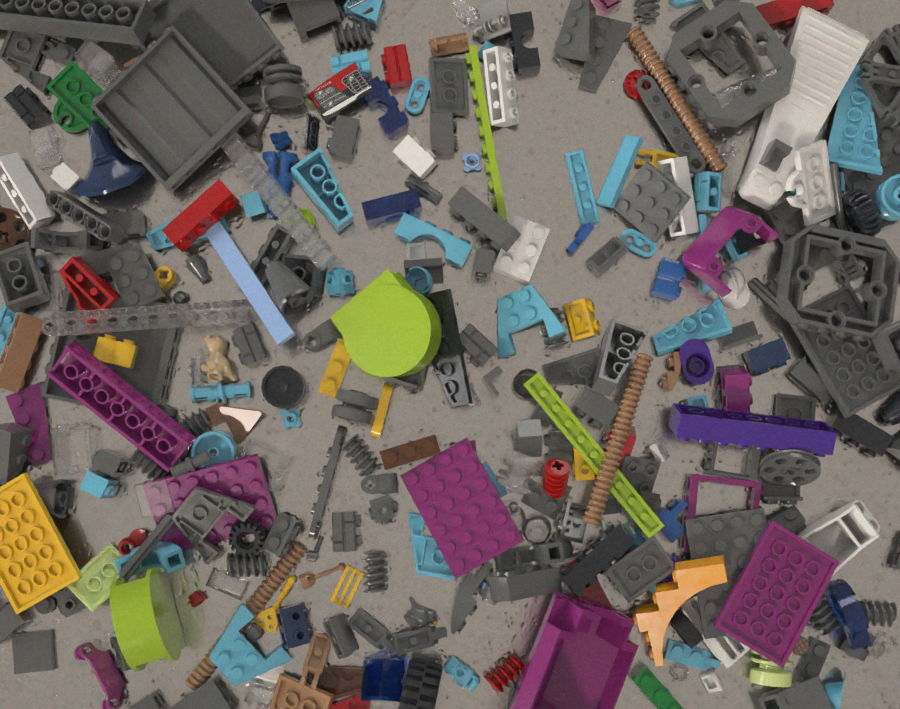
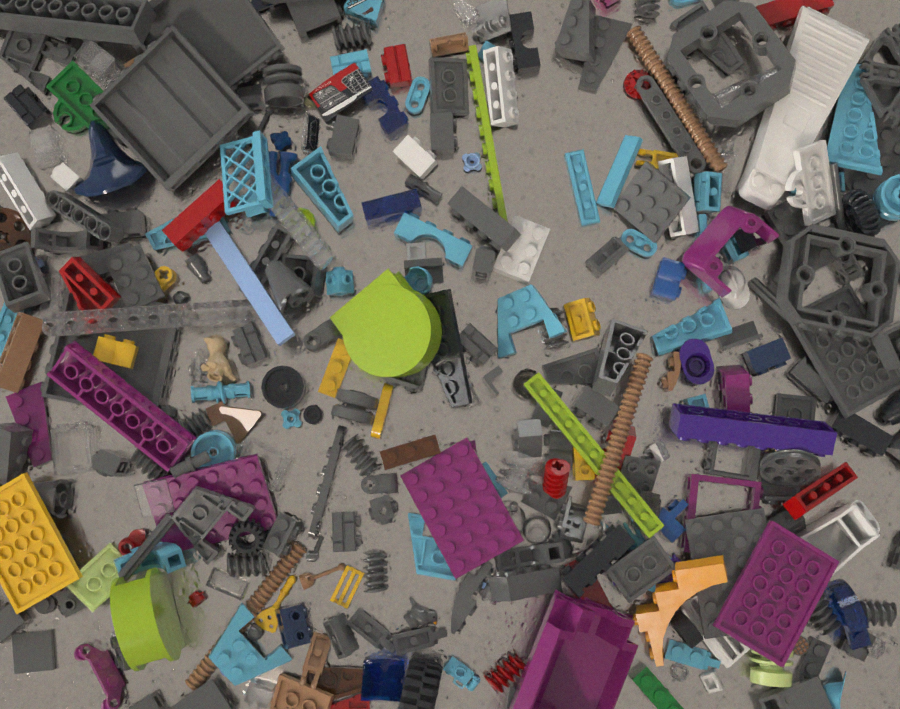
(99, 485): medium azure brick -> none
(260, 167): none -> medium azure fence
(313, 414): none -> black plate
(583, 232): blue plate -> none
(774, 154): dark grey panel -> none
(820, 491): none -> red brick

